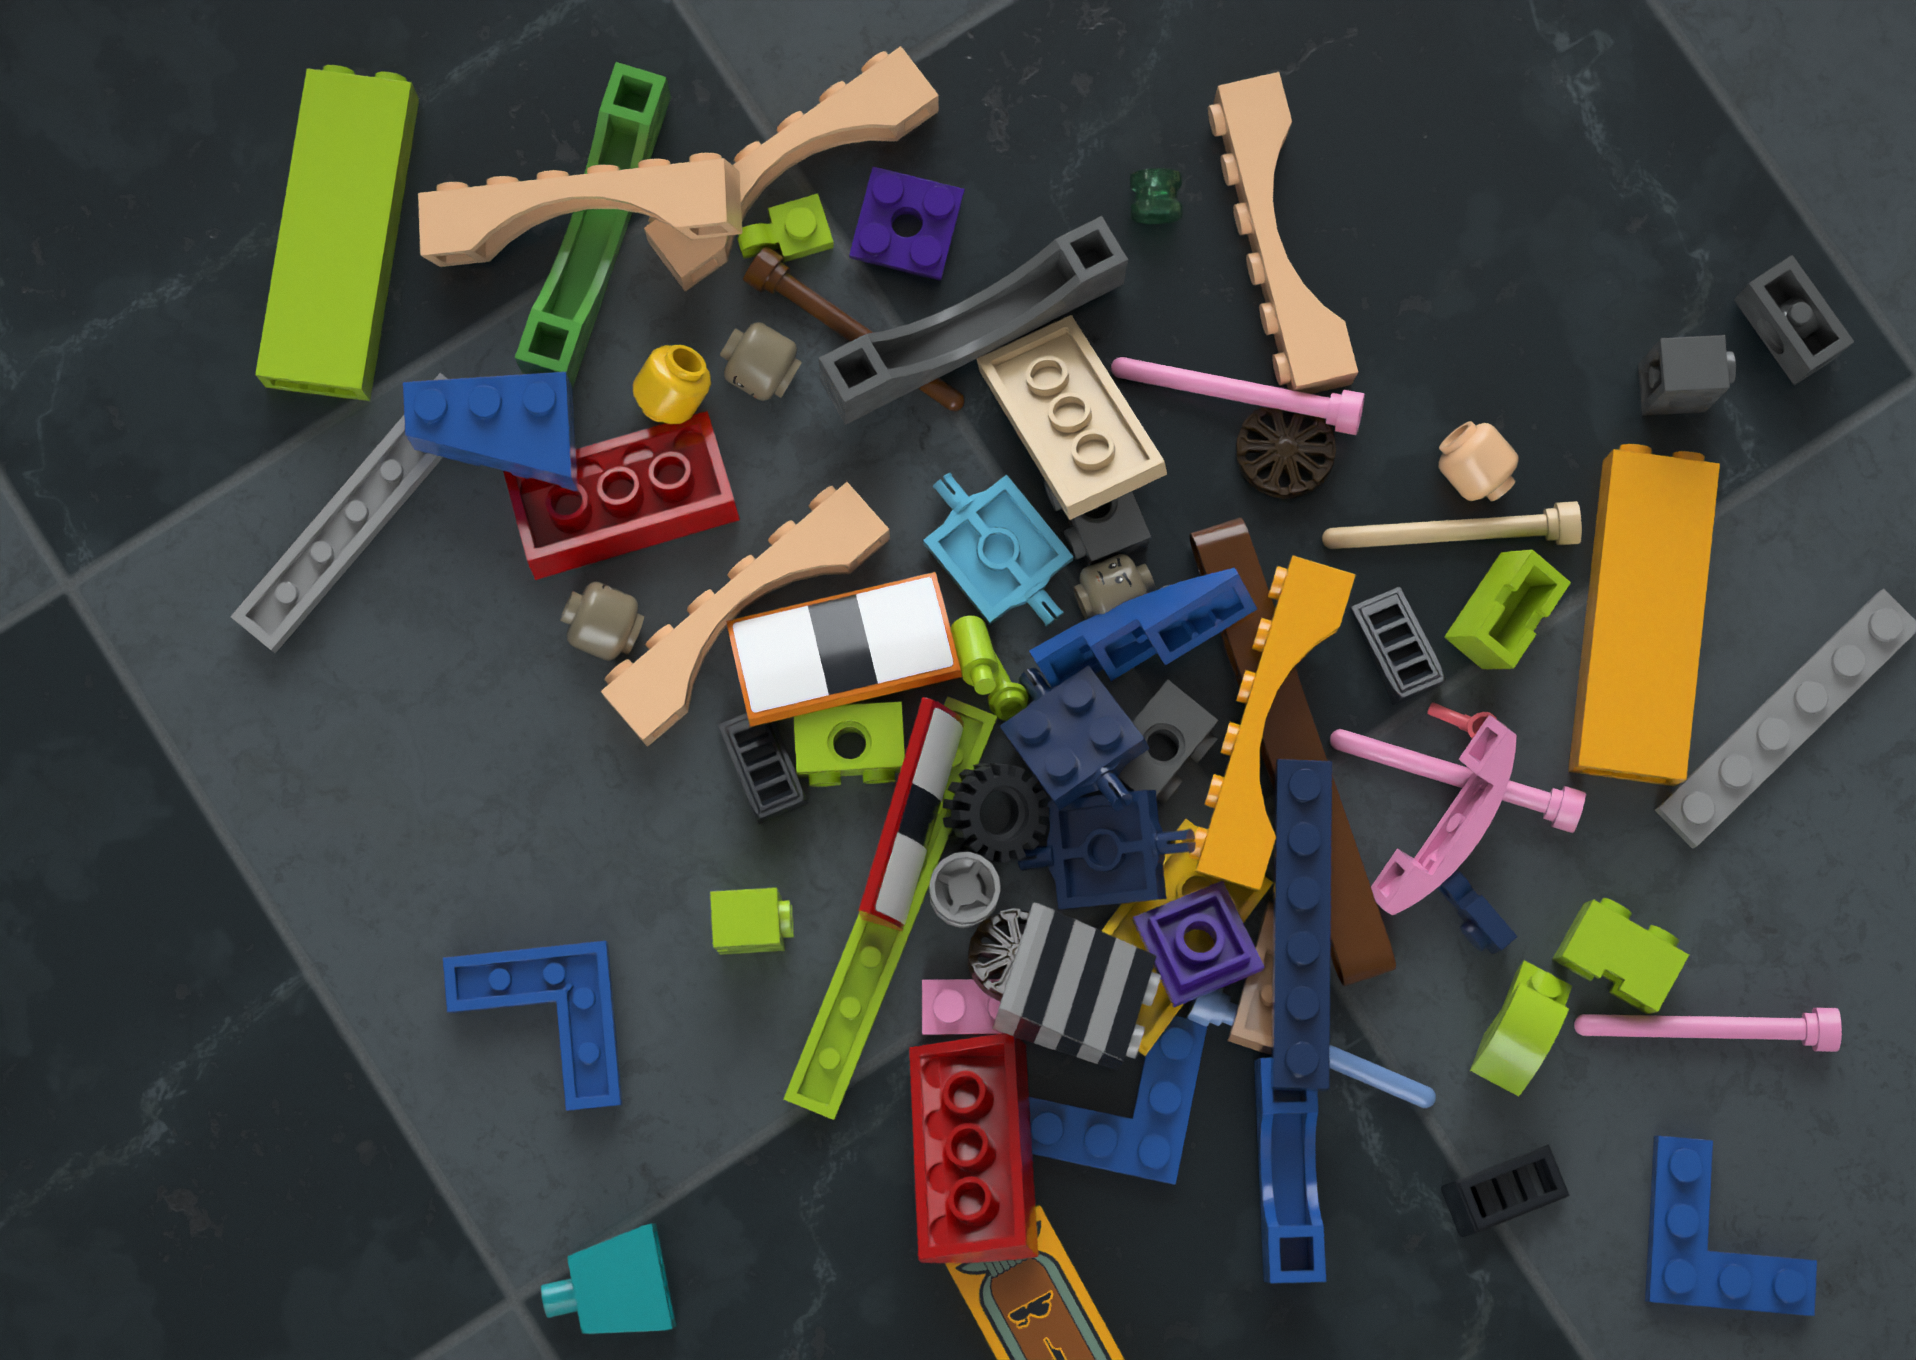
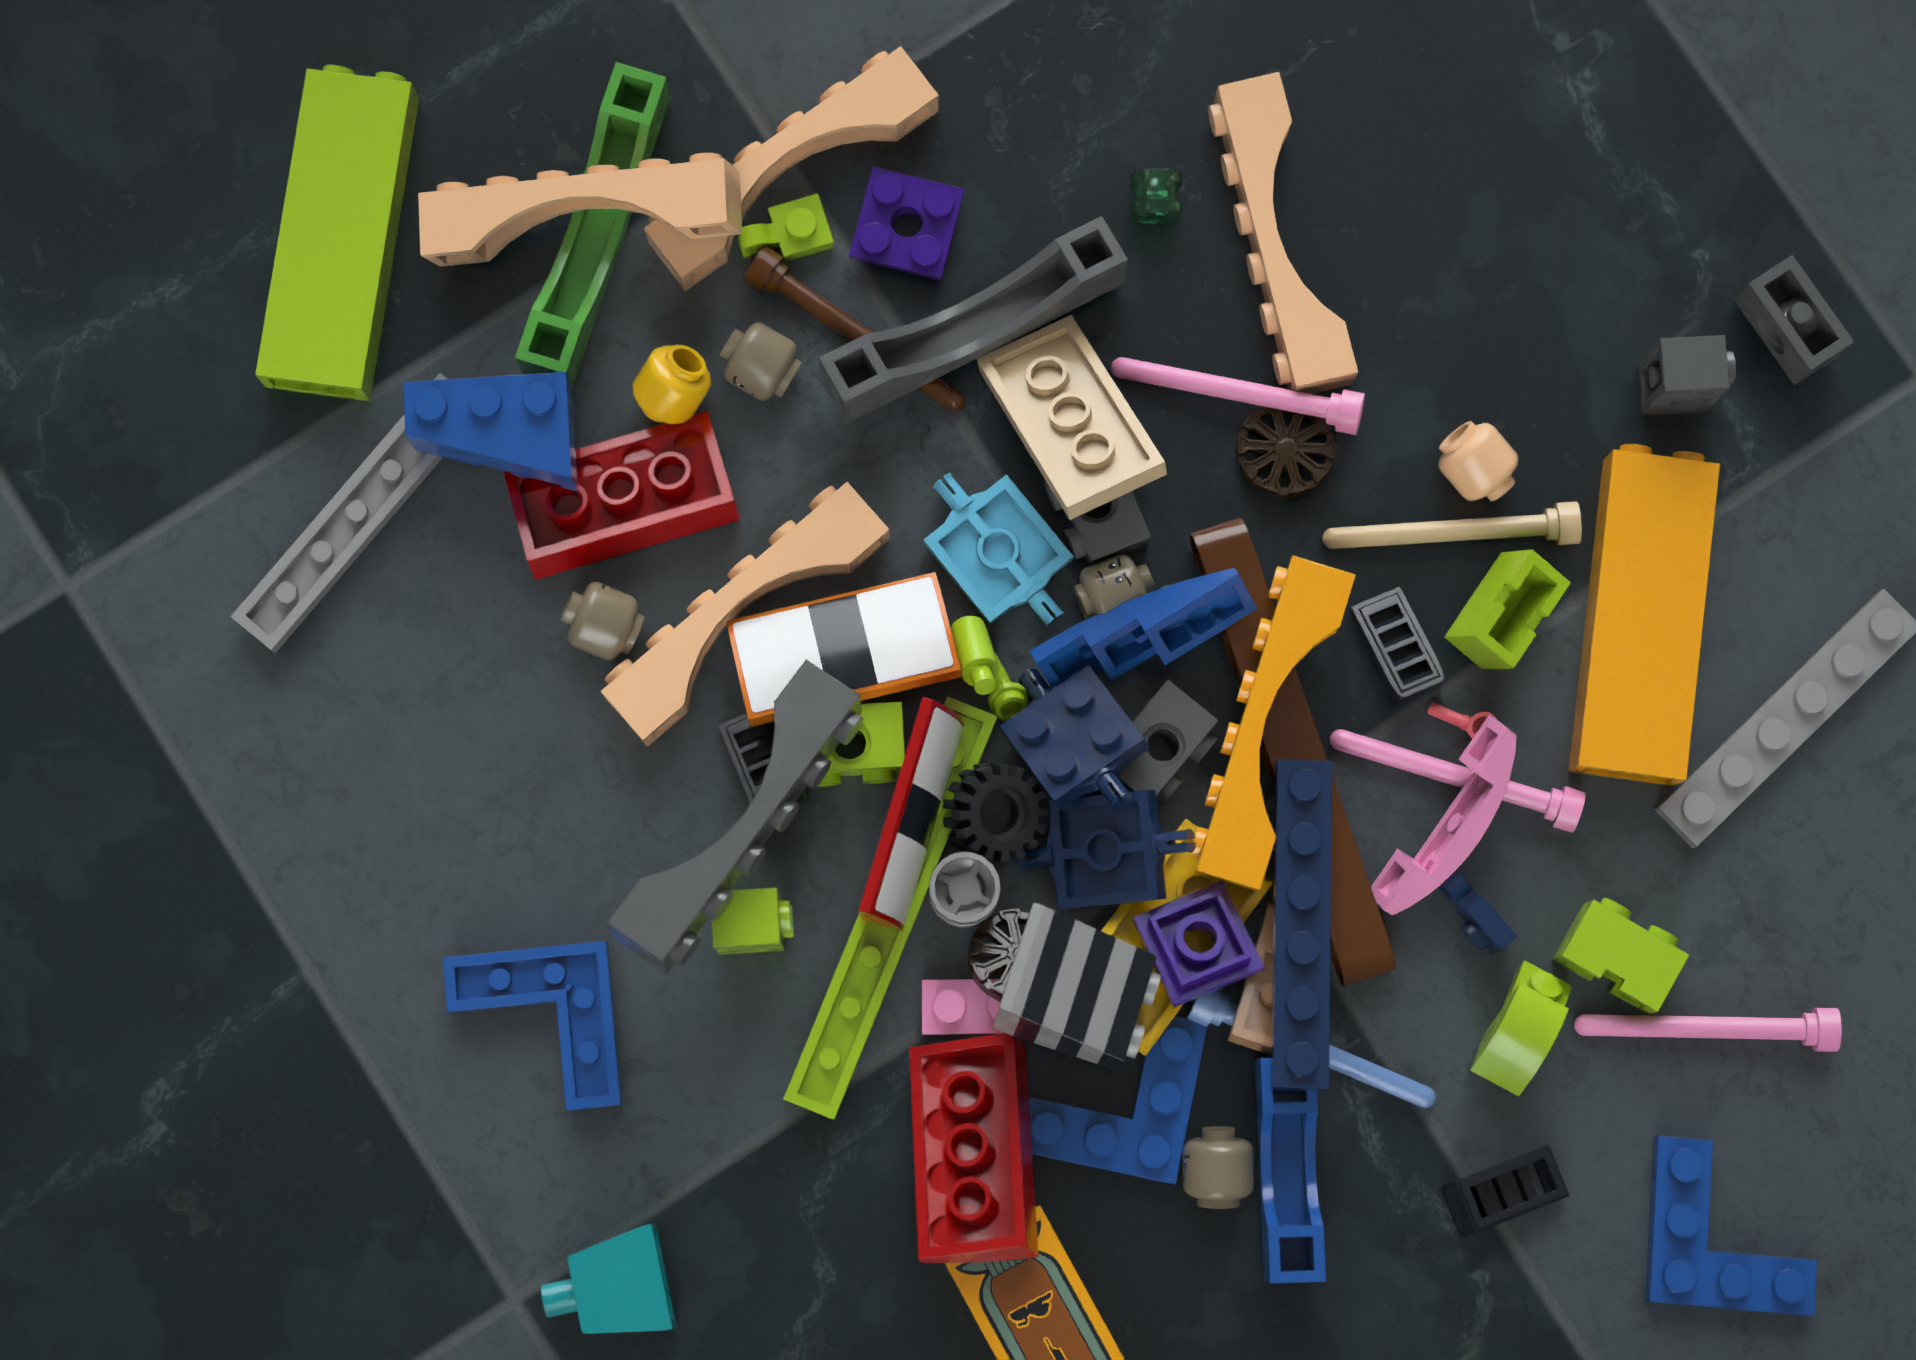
(671, 907): none -> dark grey arch
(1218, 1168): none -> dark tan head

